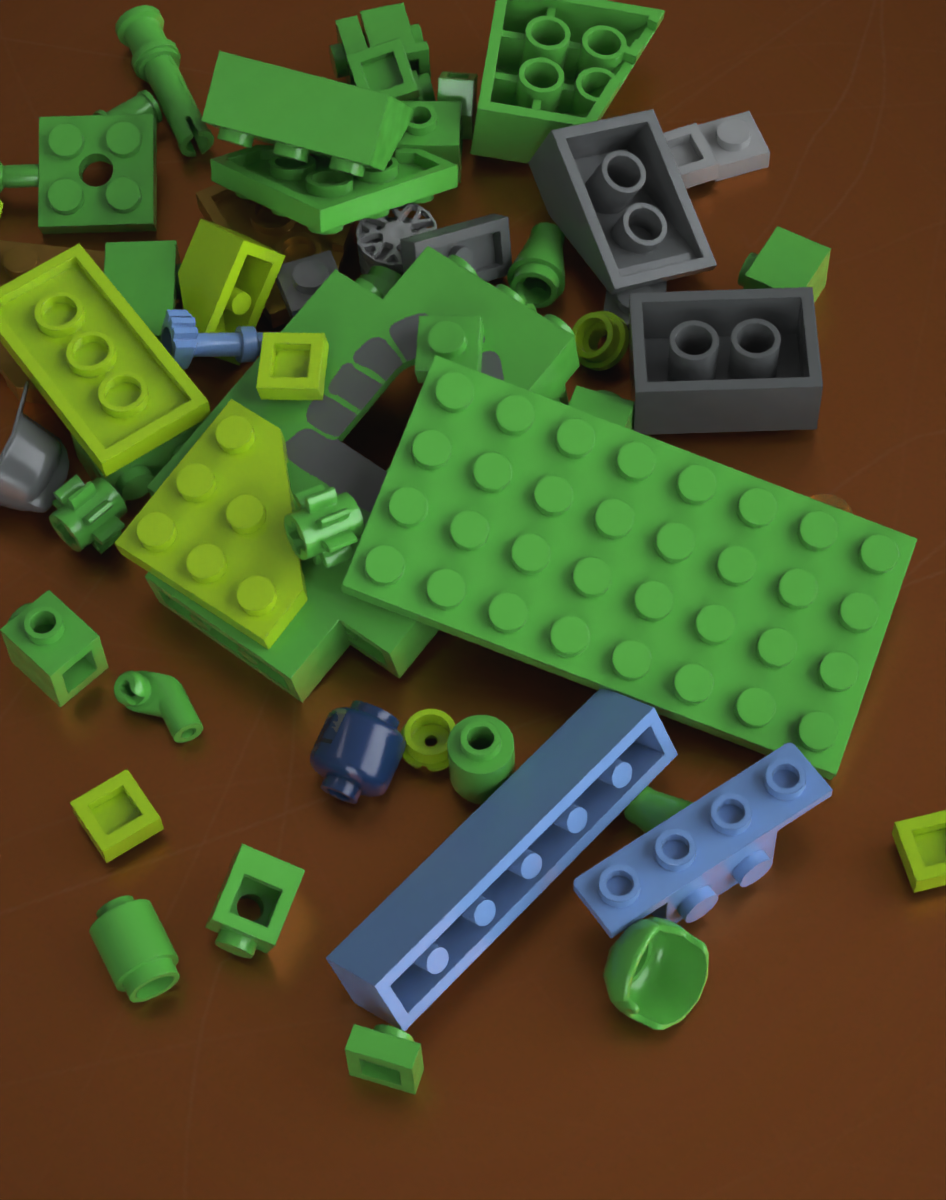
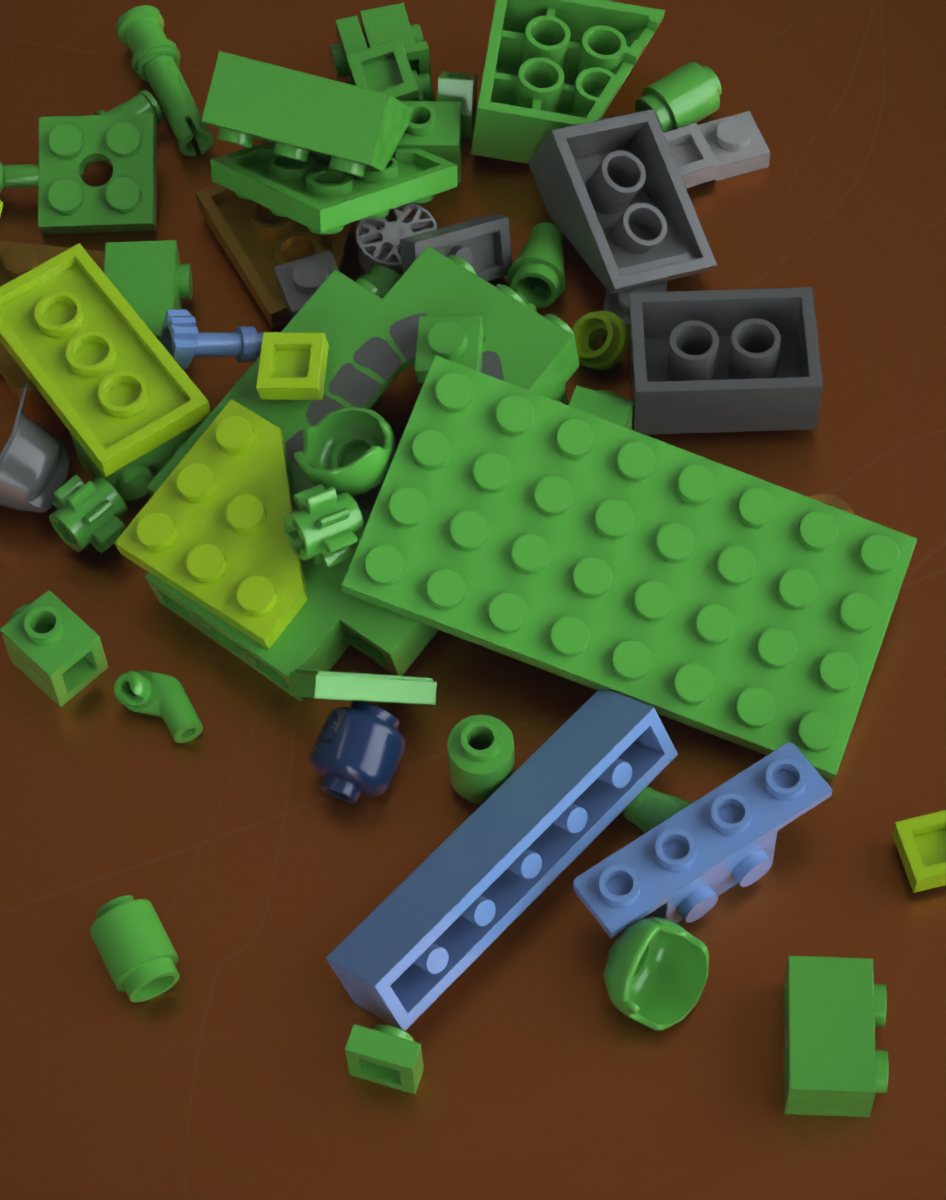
(116, 815): lime plate -> none
(226, 279): lime slope -> none
(267, 882): bright green brick -> none
(348, 450): none -> bright green hair
(362, 687): none -> tile
(423, 726): lime plate -> none
(682, 96): none -> bright green brick
(787, 263): bright green brick -> none
(831, 1036): none -> bright green brick

